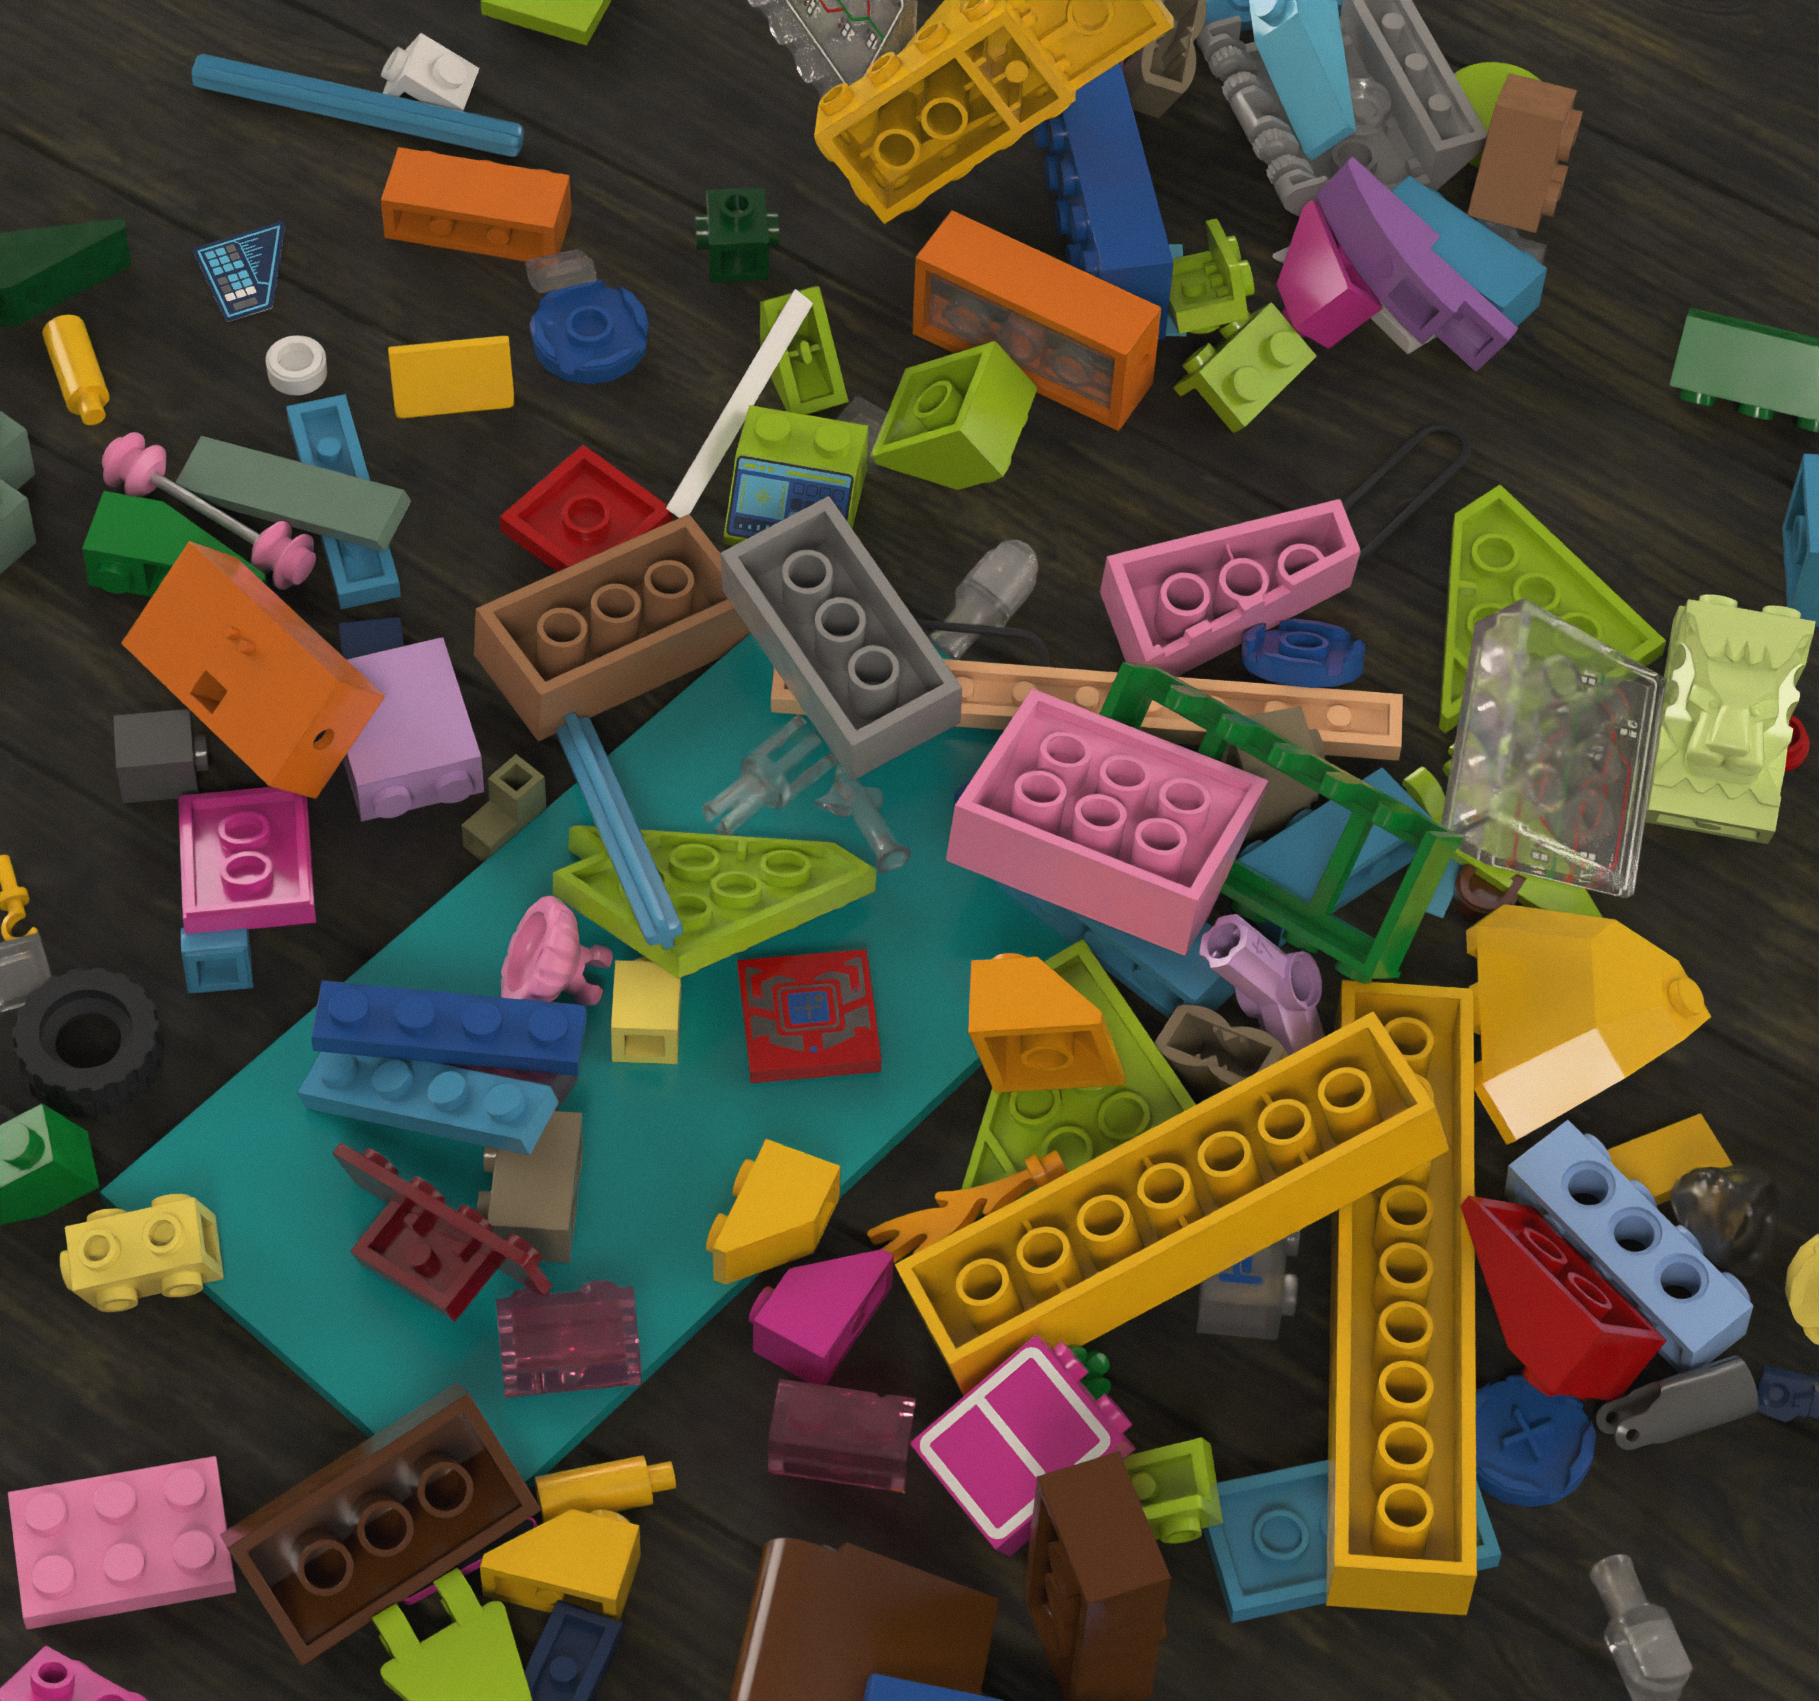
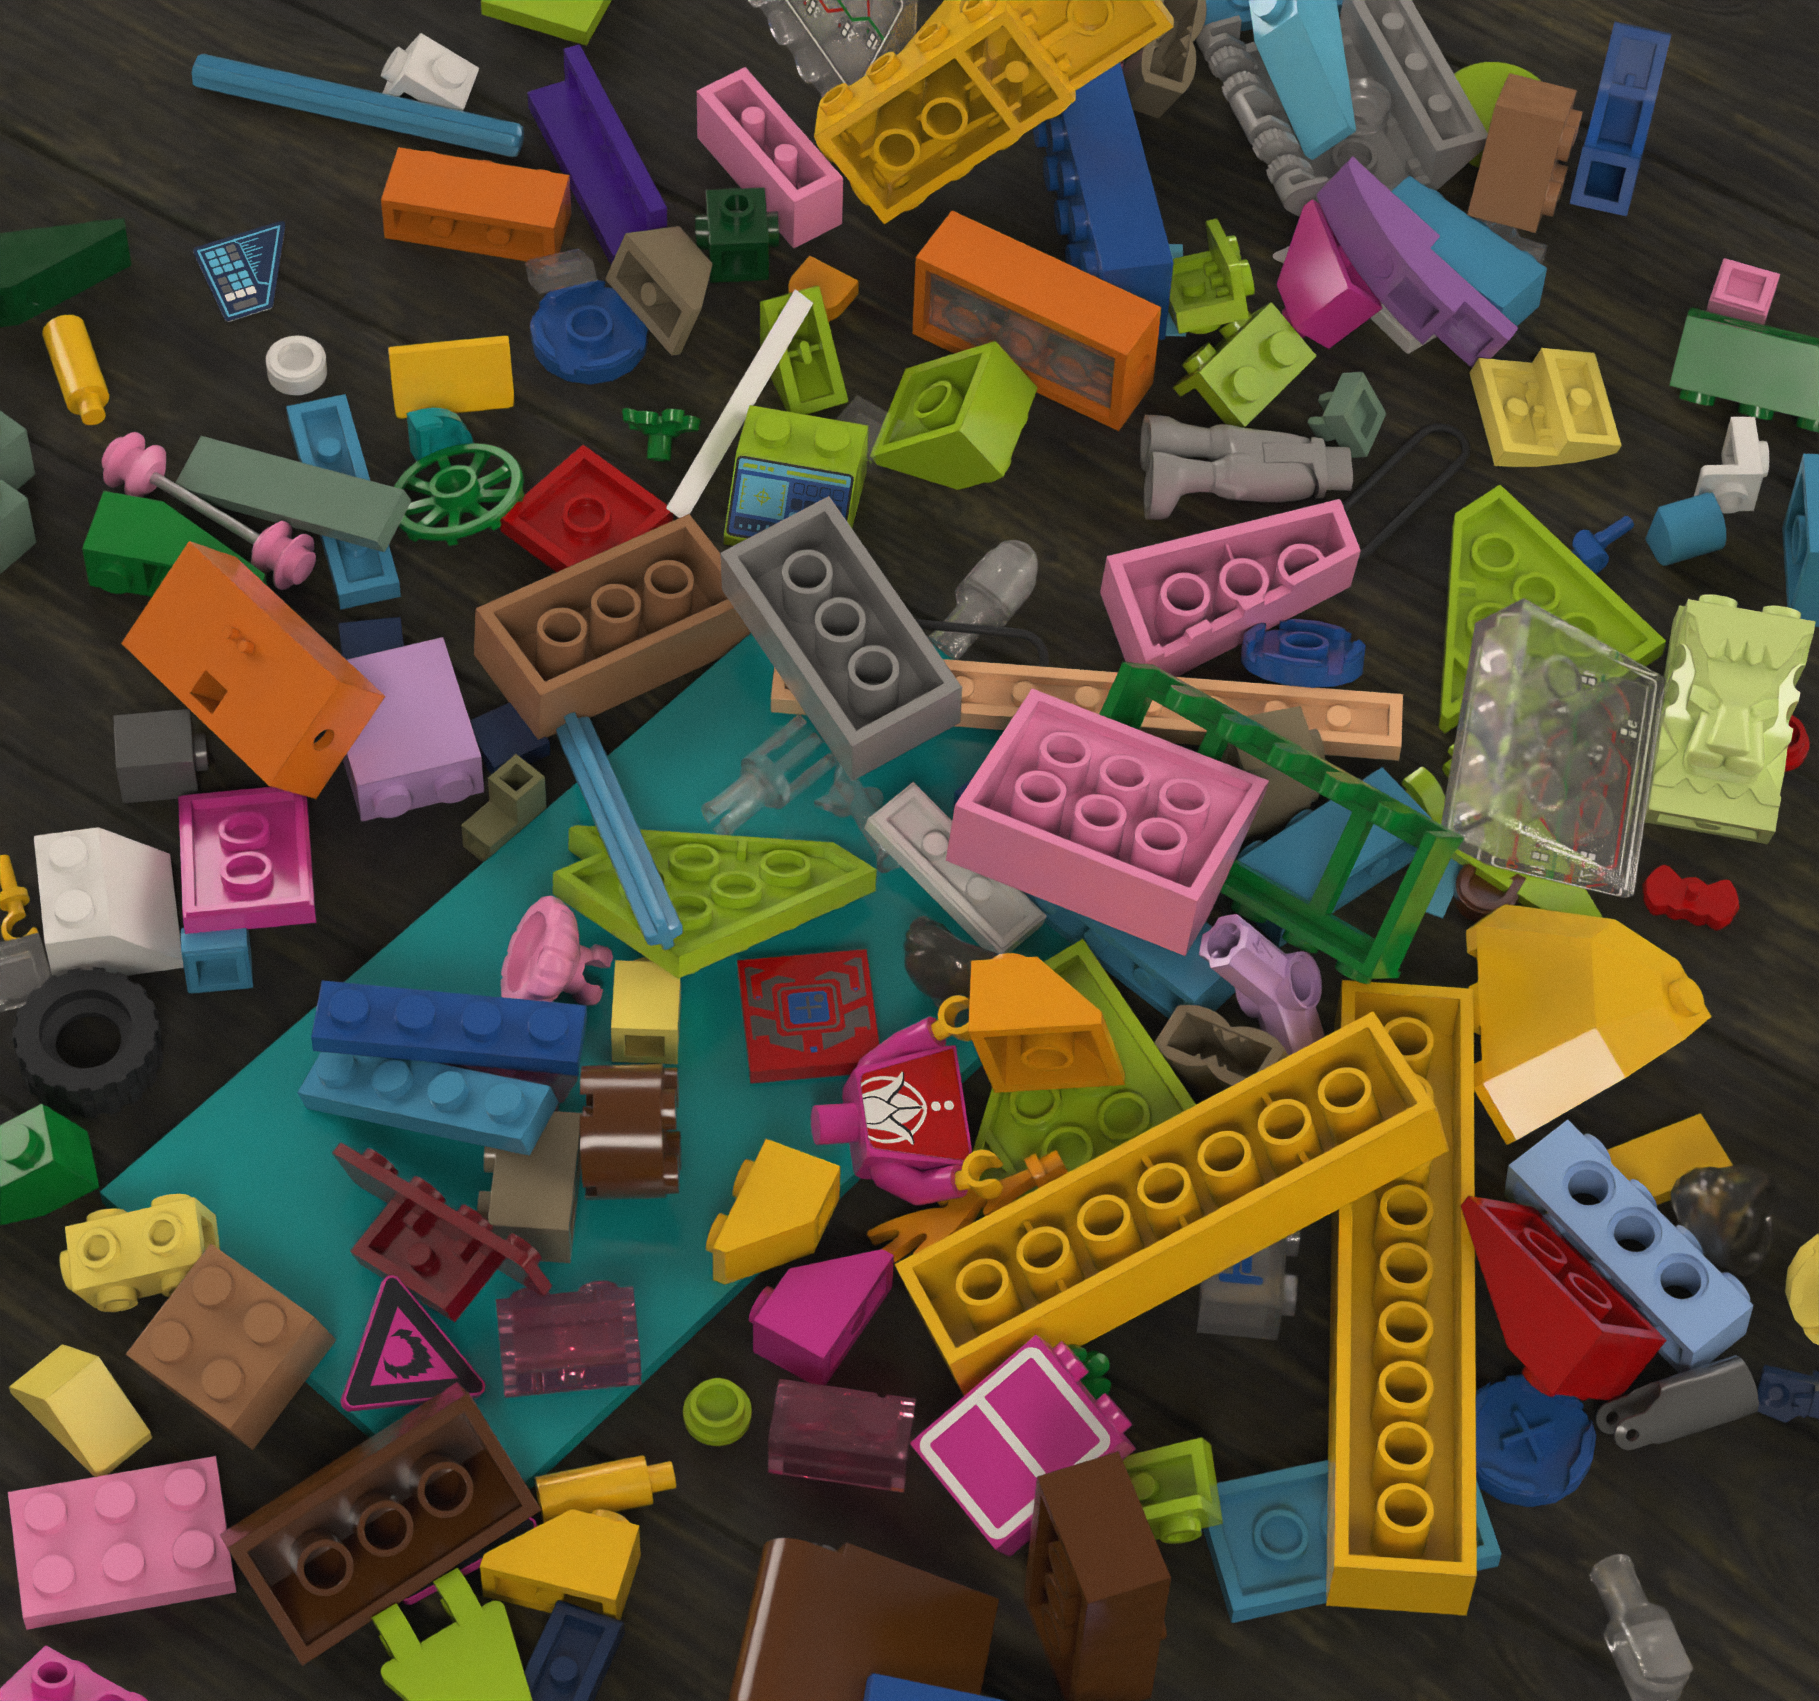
(82, 1408): none -> light yellow slope
(106, 903): none -> white slope
(231, 1346): none -> medium nougat brick
(404, 1356): none -> black piece
(434, 430): none -> teal tile
(459, 491): none -> green wheel
(504, 734): none -> dark blue tile
(596, 154): none -> dark purple fence
(627, 1133): none -> reddish brown brick
(660, 429): none -> green plant
(662, 282): none -> dark tan slope
(717, 1412): none -> lime plate
(769, 151): none -> bright pink brick
(835, 286): none -> light orange tile
(910, 1117): none -> torso
(918, 840): none -> white tile
(940, 962): none -> clear smoke hair
(1243, 466): none -> light grey piece
(1350, 414): none -> sand green tile
(1545, 409): none -> light yellow slope
(1591, 547): none -> blue hand
(1620, 119): none -> blue arch
(1687, 529): none -> dark azure brick
(1690, 898): none -> red piece
(1743, 291): none -> bright pink tile
(1743, 468): none -> white bracket

